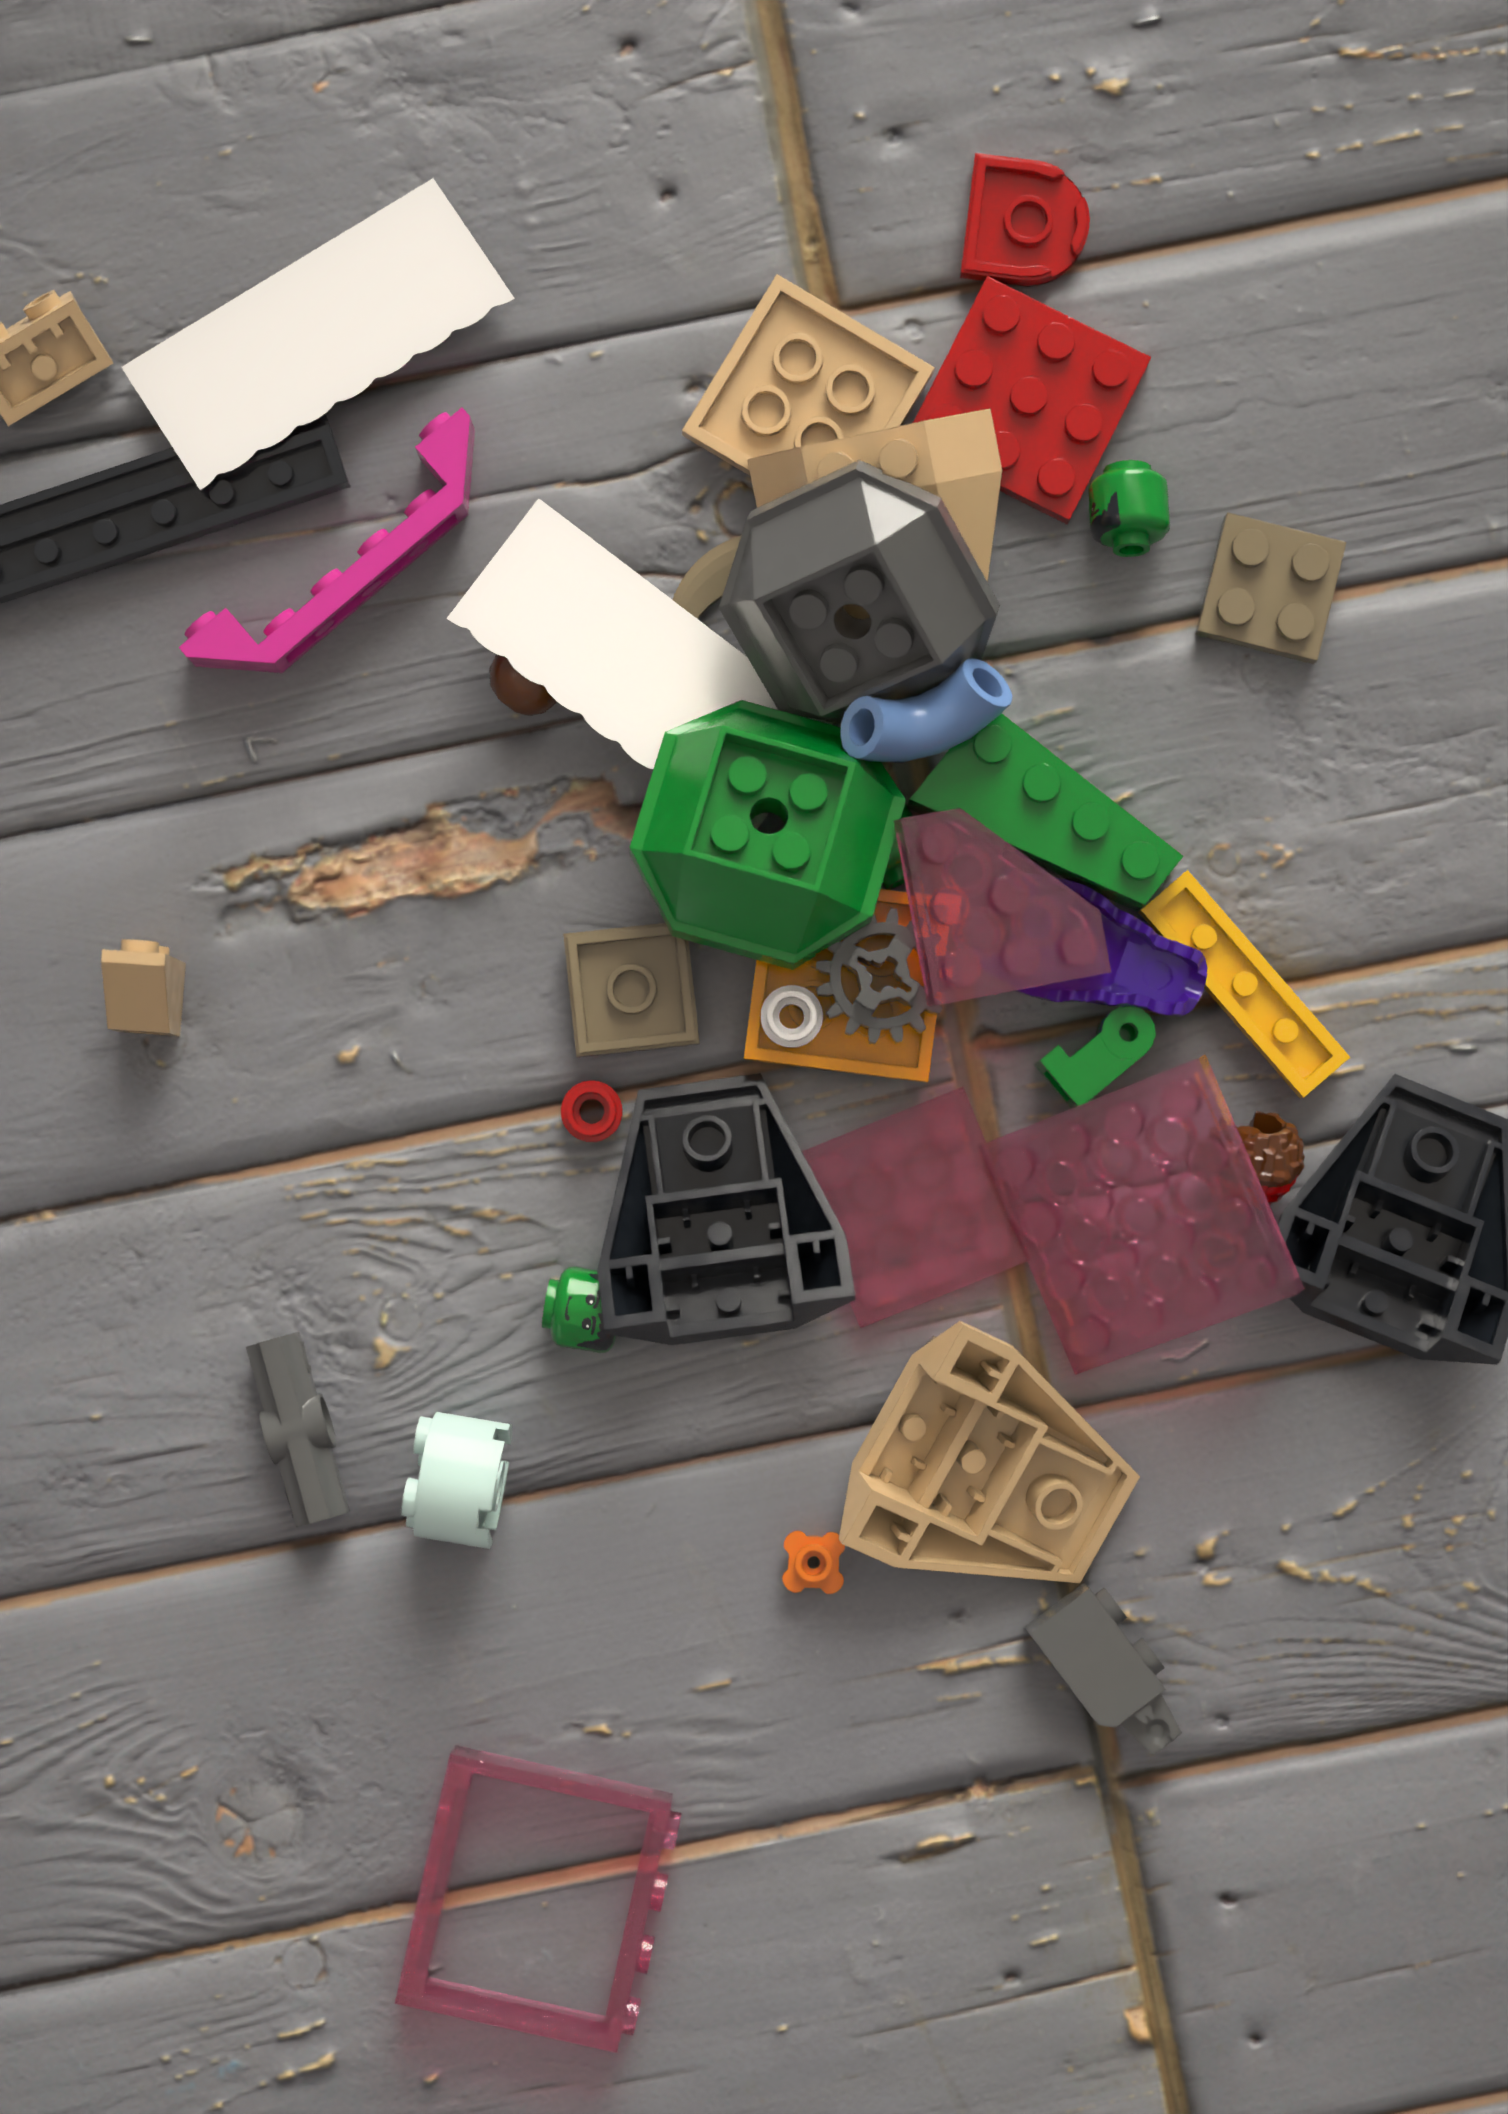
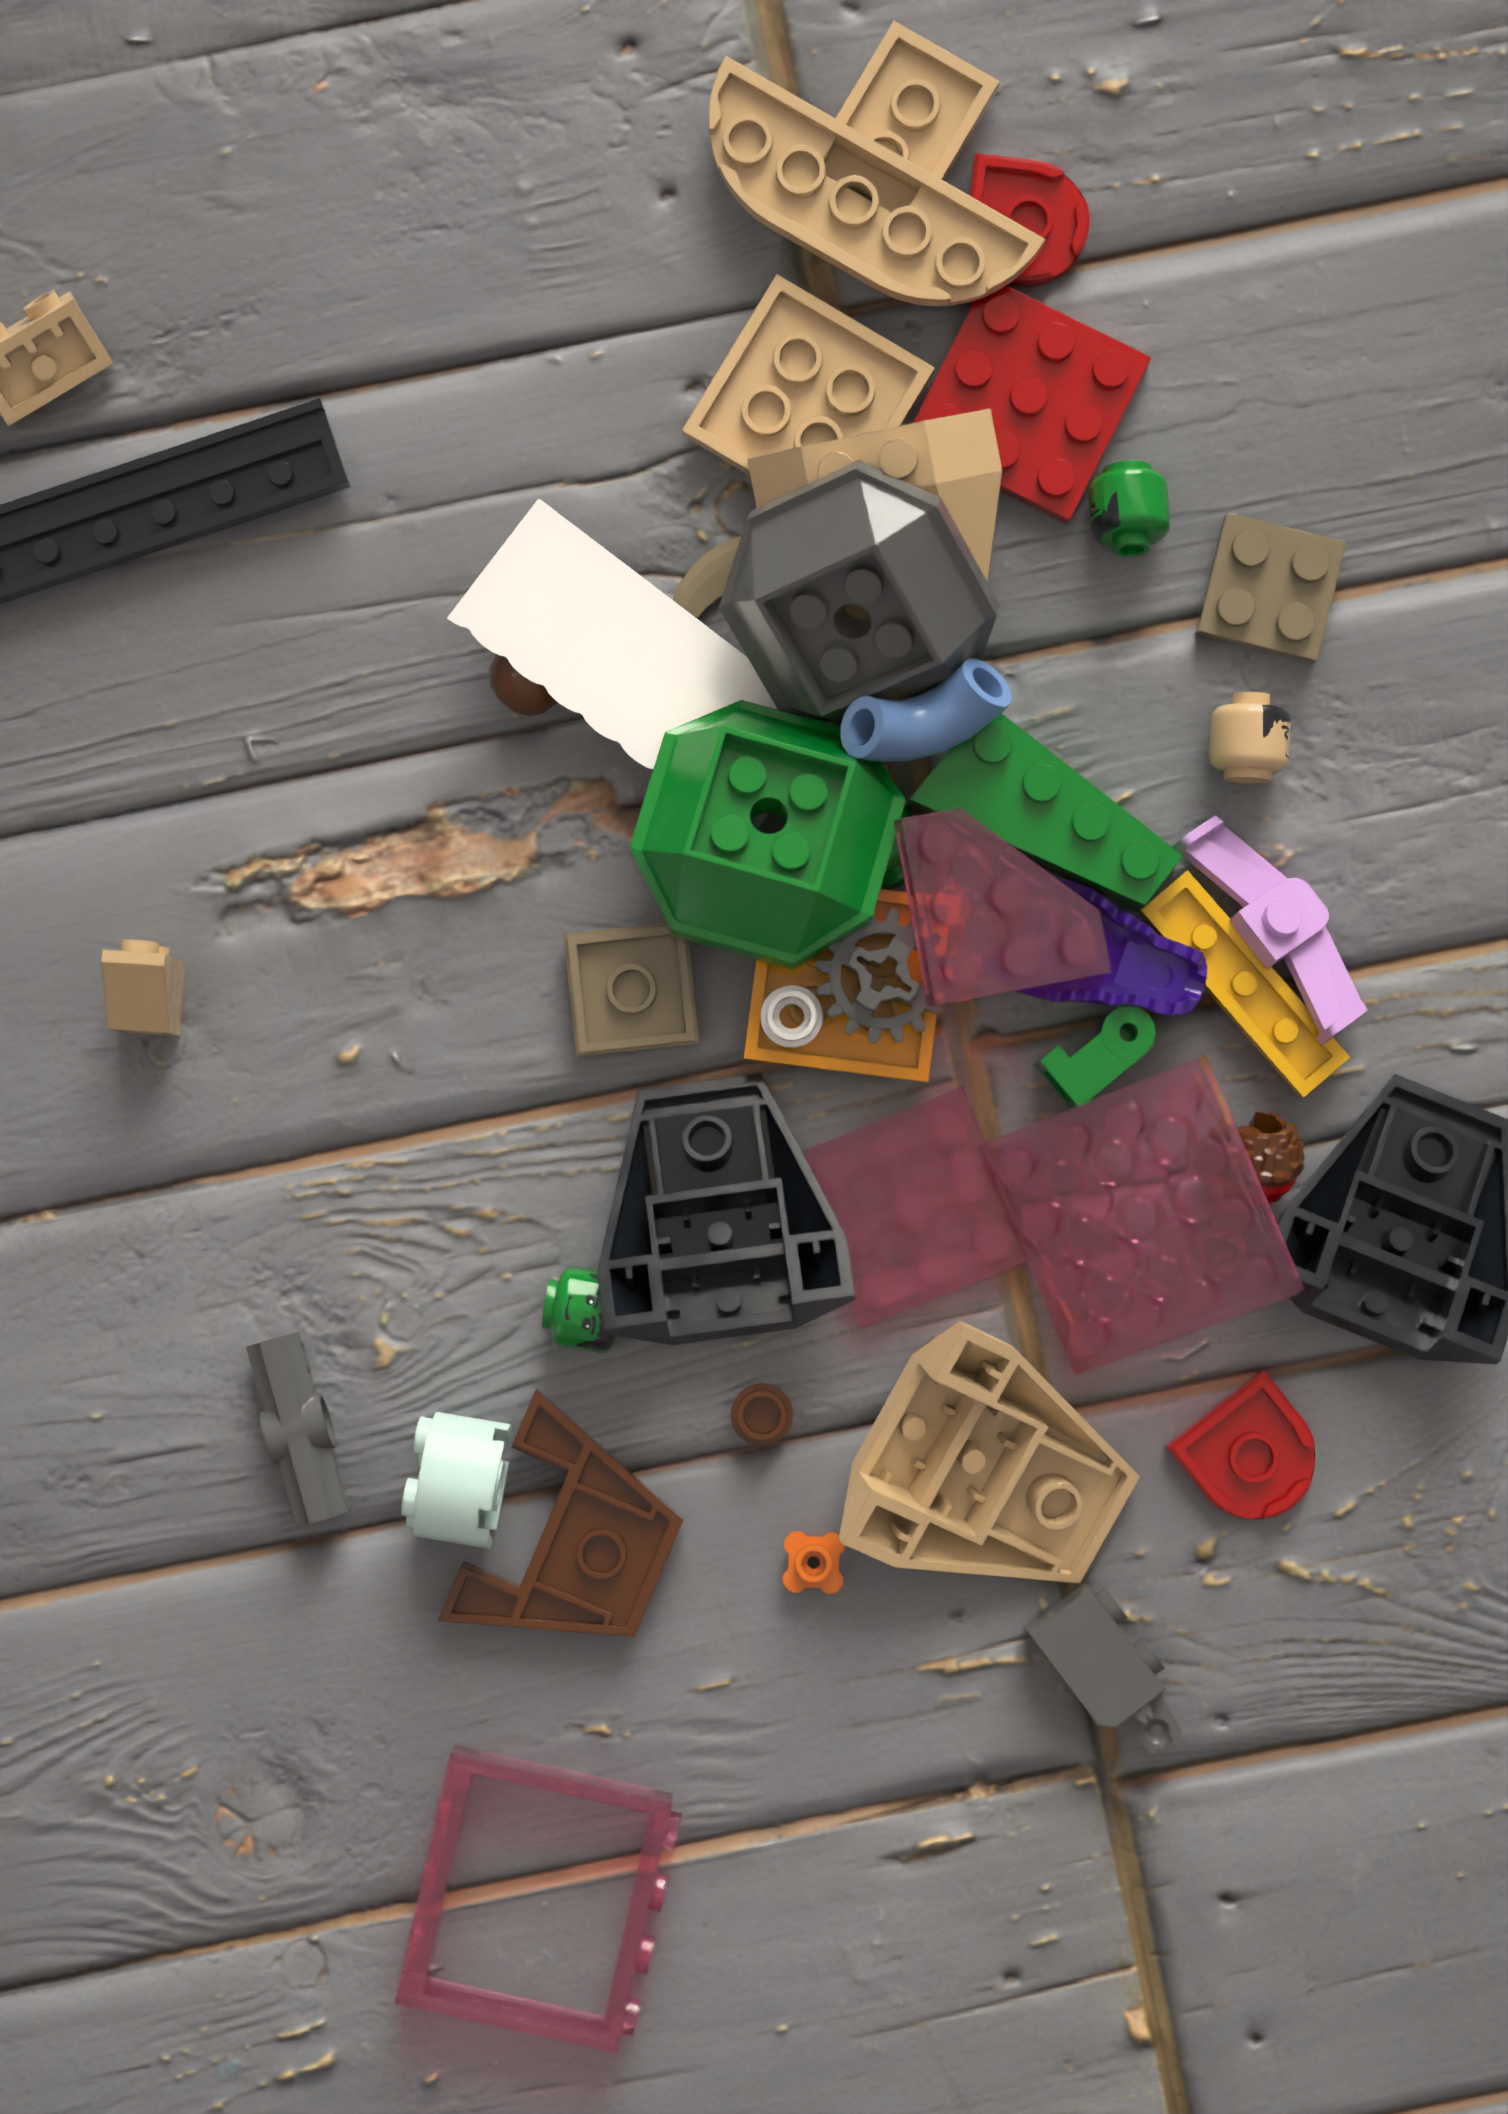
(316, 333): white sticker -> none
(448, 455): dark pink slope -> none
(577, 1097): red plate -> none
(595, 1551): none -> reddish brown wing
(761, 1414): none -> reddish brown plate
(872, 179): none -> tan plate
(1249, 739): none -> tan head
(1249, 1452): none -> red tile
(1279, 922): none -> lavender plate

